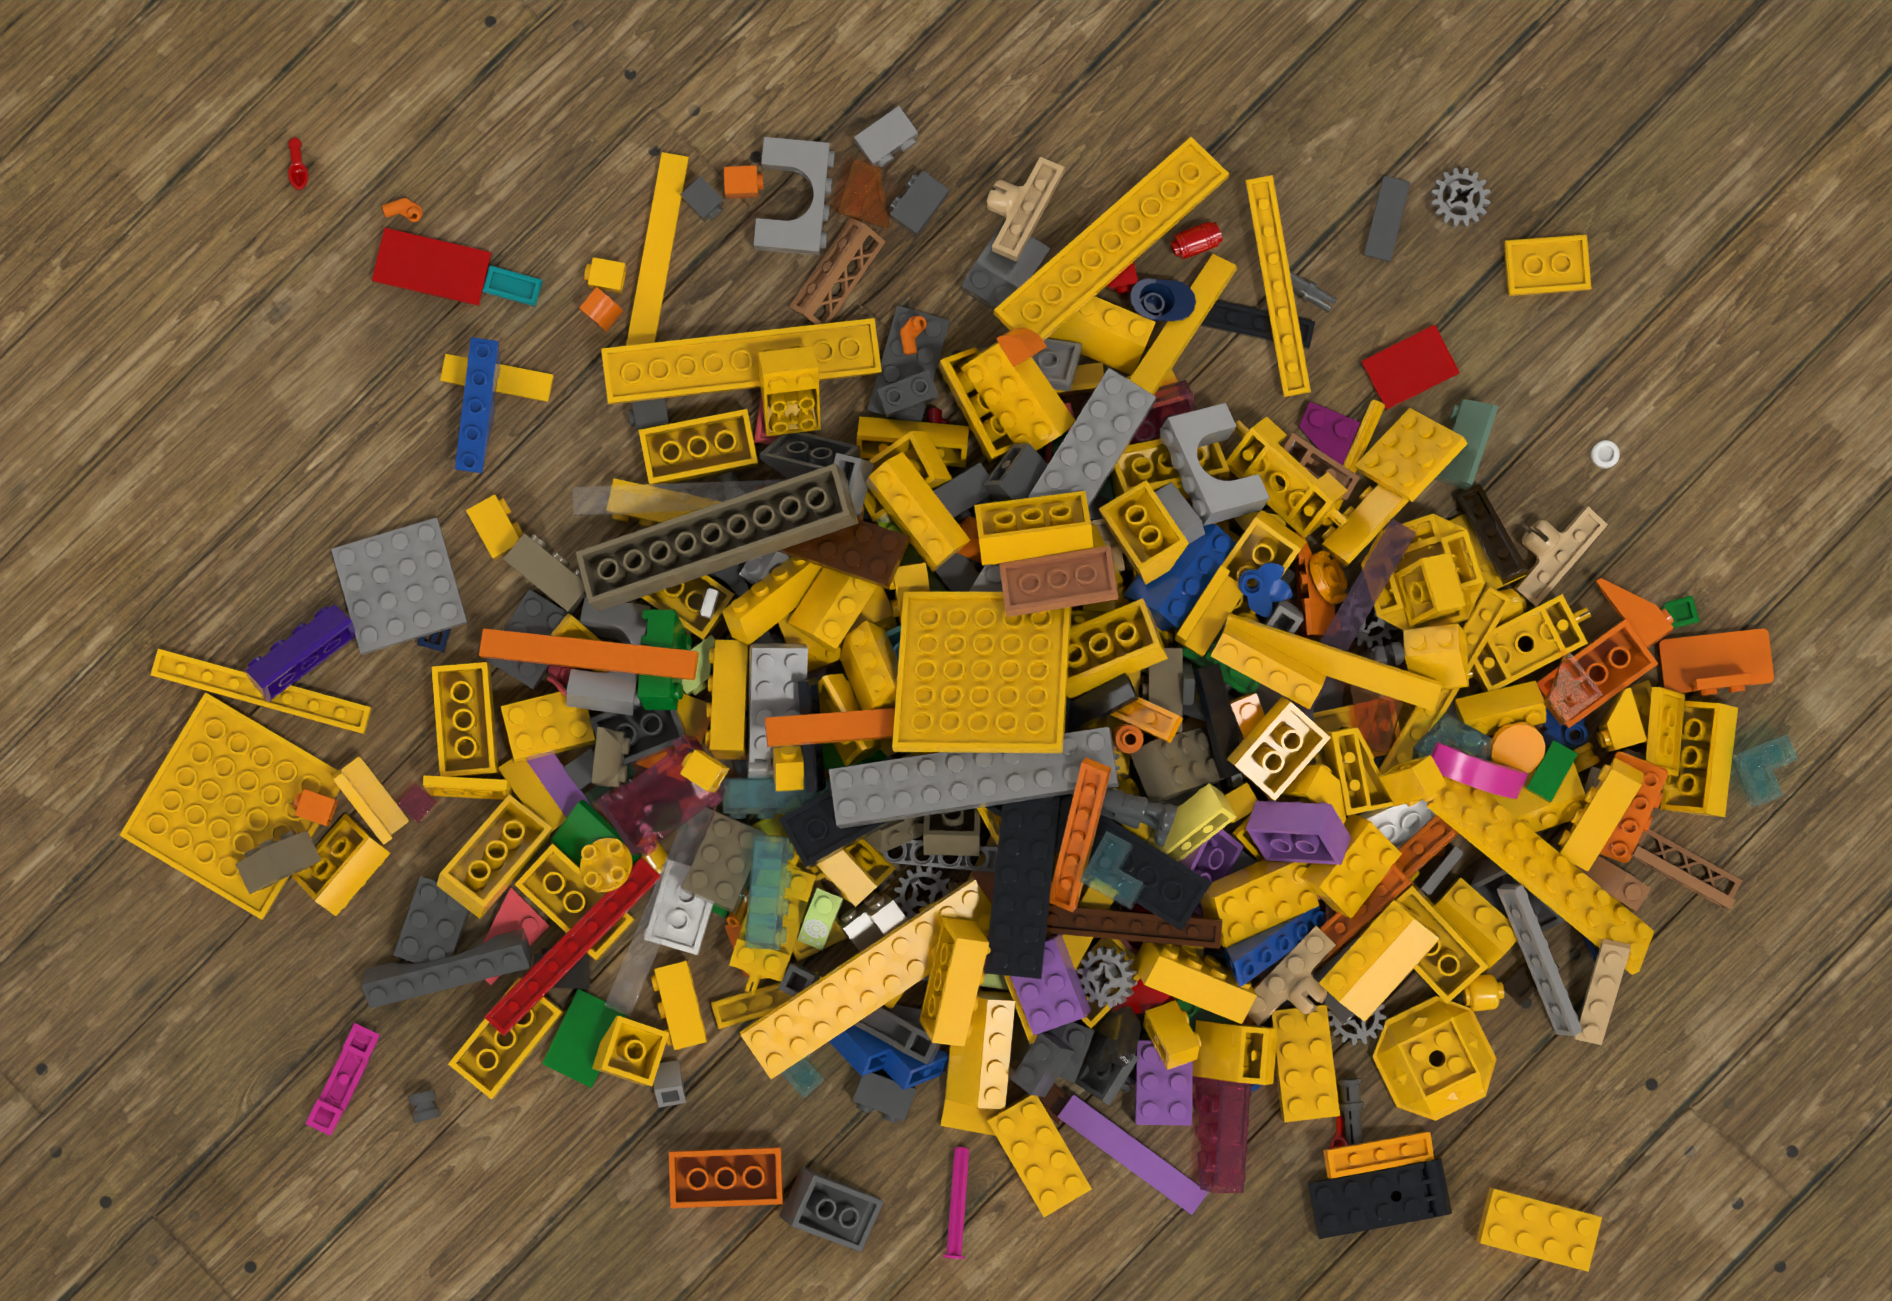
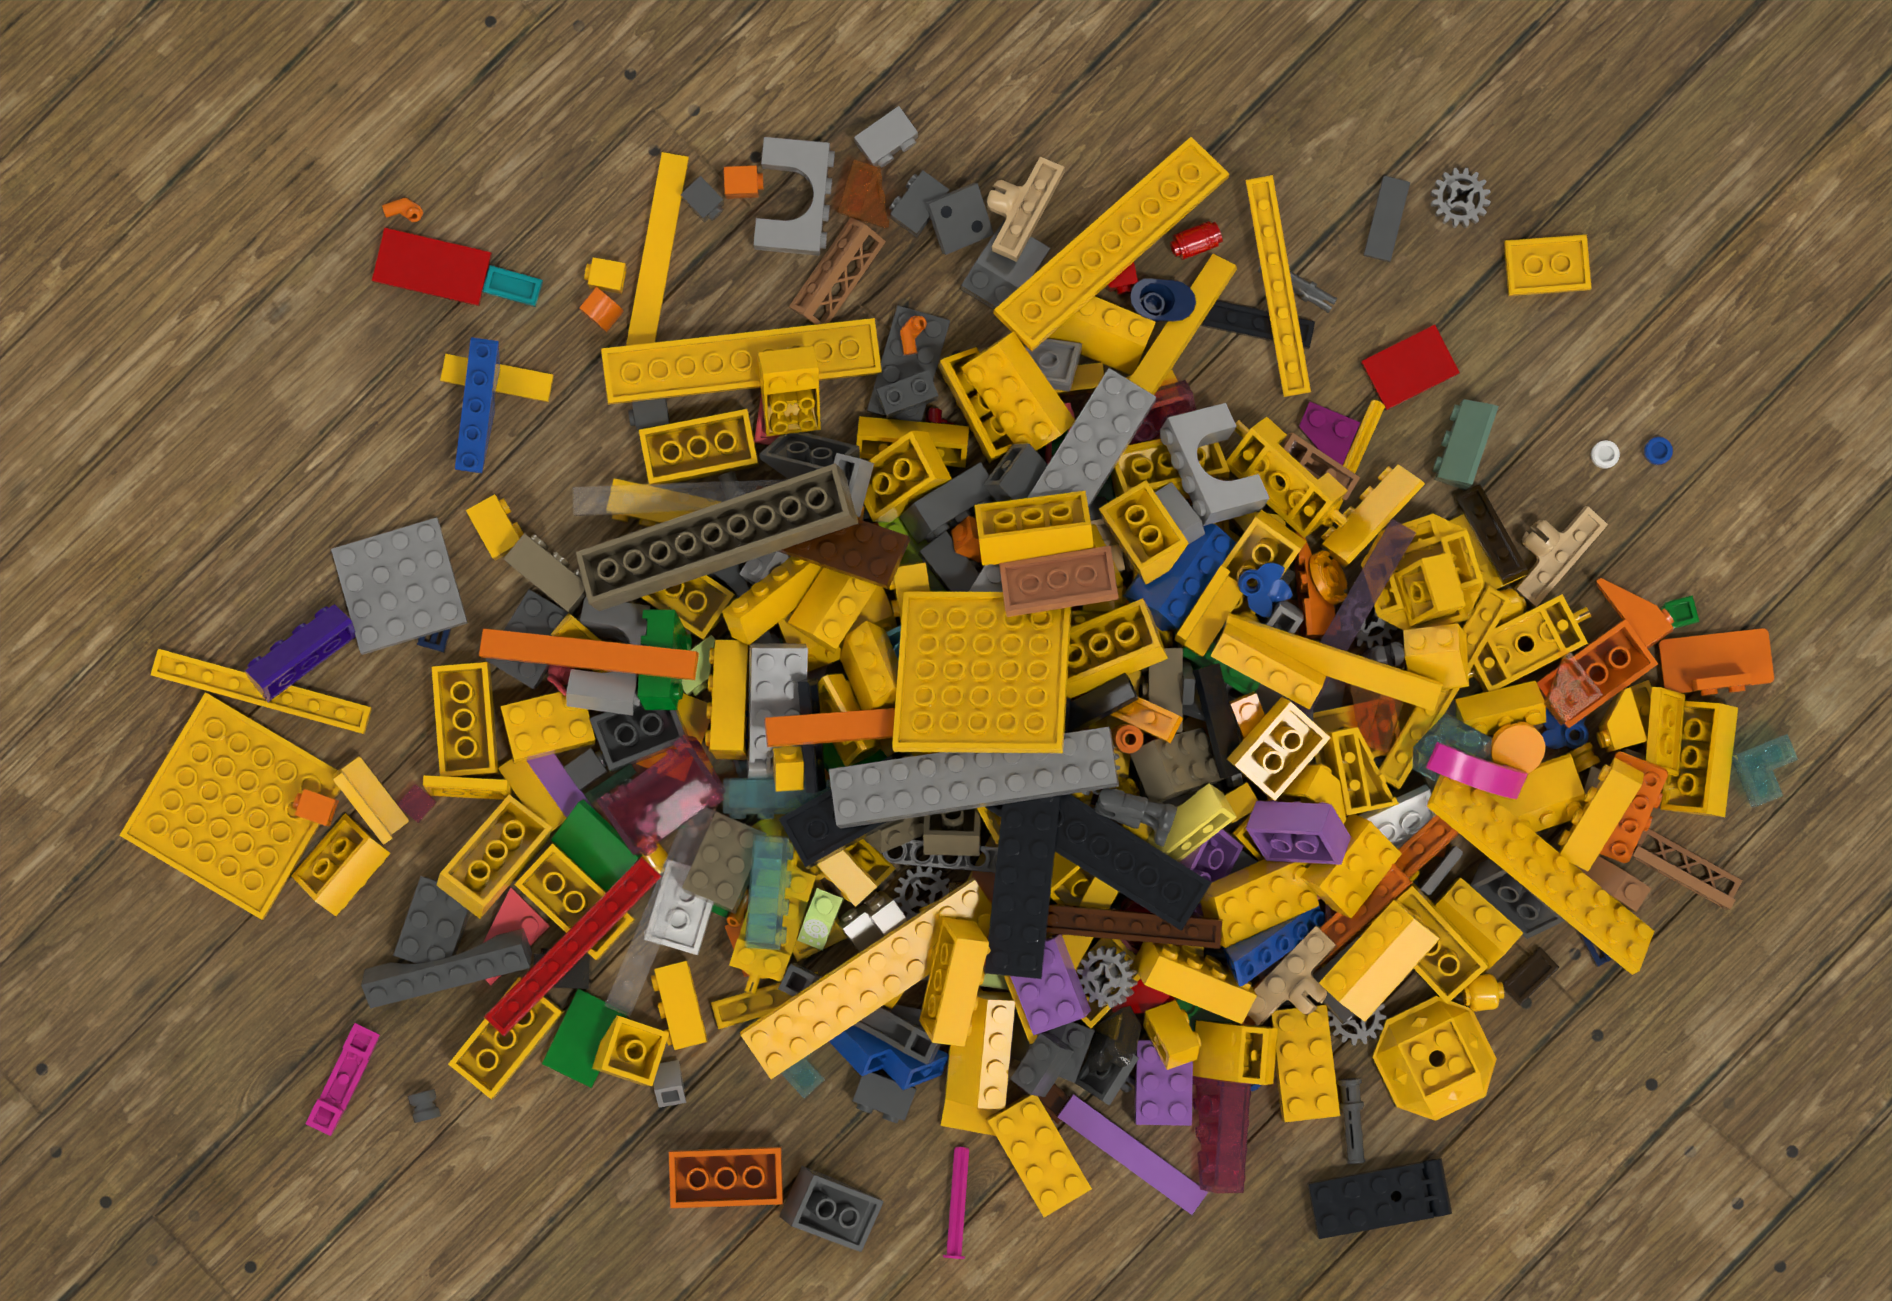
(277, 860): dark tan brick -> none
(297, 171): red piece -> none
(605, 864): yellow dish -> none
(609, 758): dark tan slope -> none
(703, 770): yellow brick -> none
(709, 603): white tile -> none
(917, 510): yellow slope -> none
(959, 218): none -> dark grey tile
(1021, 344): orange brick -> none
(1079, 833): orange plate -> none
(1105, 872): clear light blue brick -> none
(1338, 1140): red hand -> none
(1378, 1154): light orange plate -> none
(1411, 454): yellow plate -> none
(1413, 781): yellow brick -> none
(1538, 1229): yellow brick -> none
(1539, 959): light grey plate -> none
(1551, 771): green tile -> none
(1602, 990): tan plate -> none
(1658, 451): none -> blue tile

